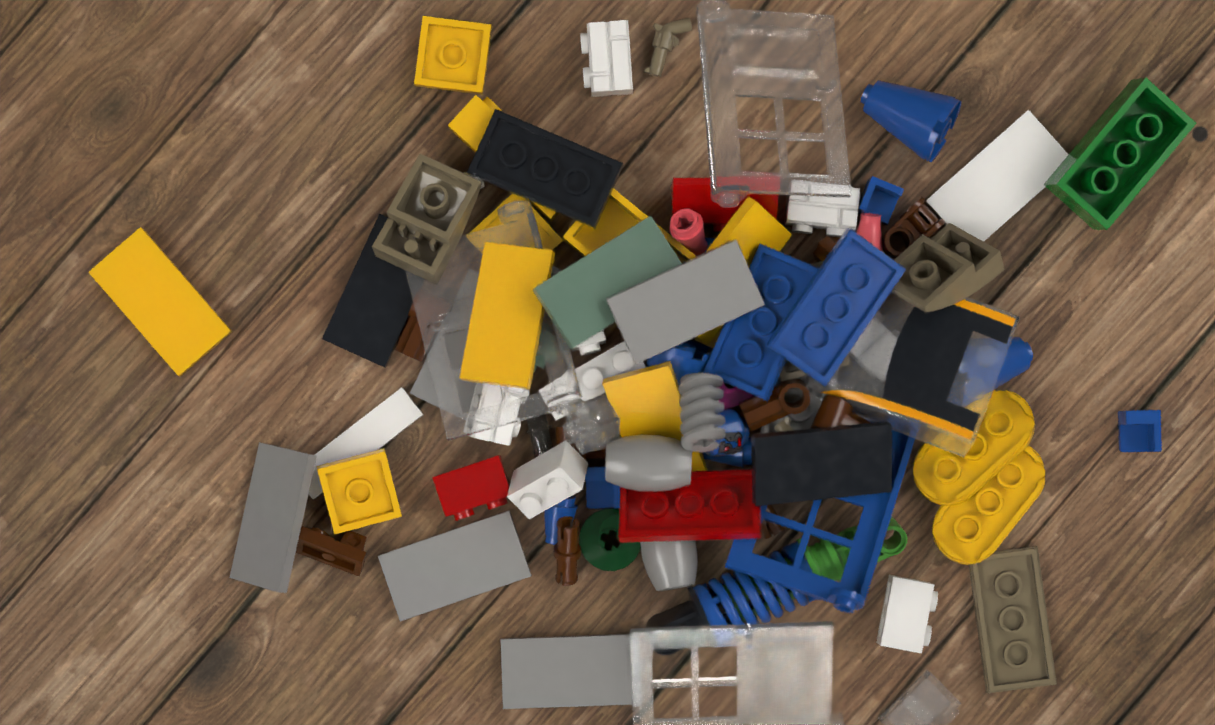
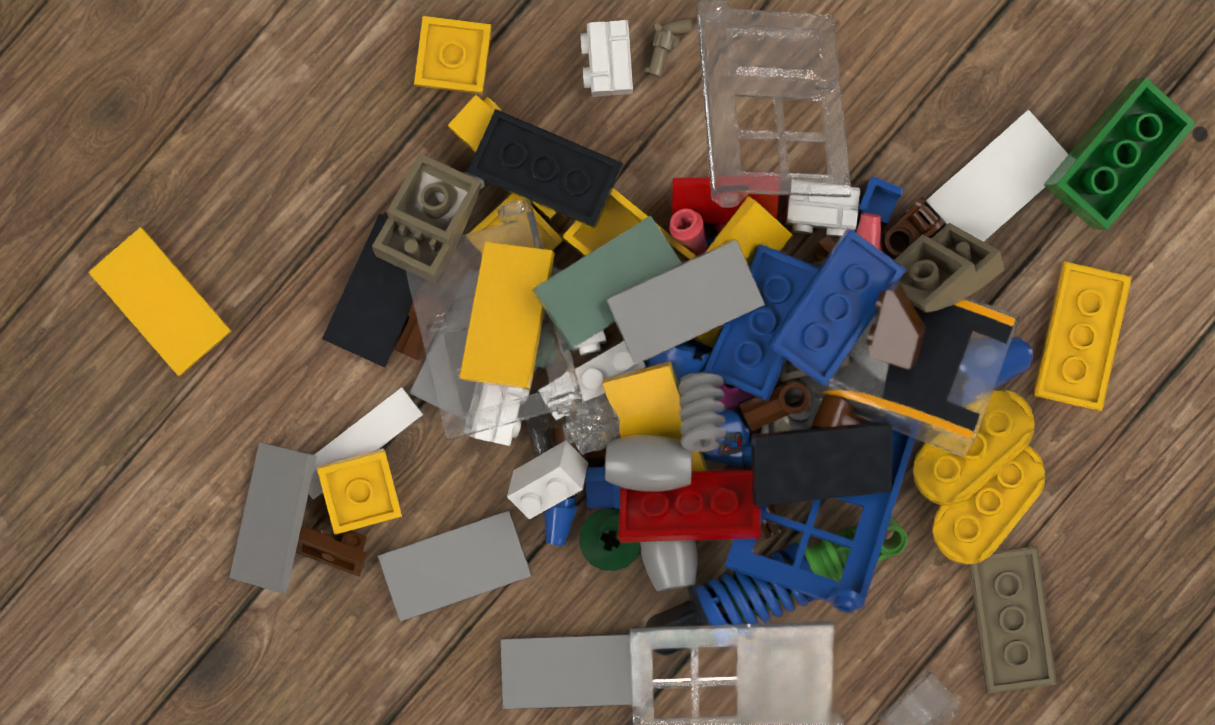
(472, 486): red brick -> none
(567, 550): reddish brown pin -> none
(898, 331): none -> slope
(906, 614): white brick -> none
(912, 115): blue cone -> none
(1082, 336): none -> yellow tile
(1139, 431): blue panel -> none

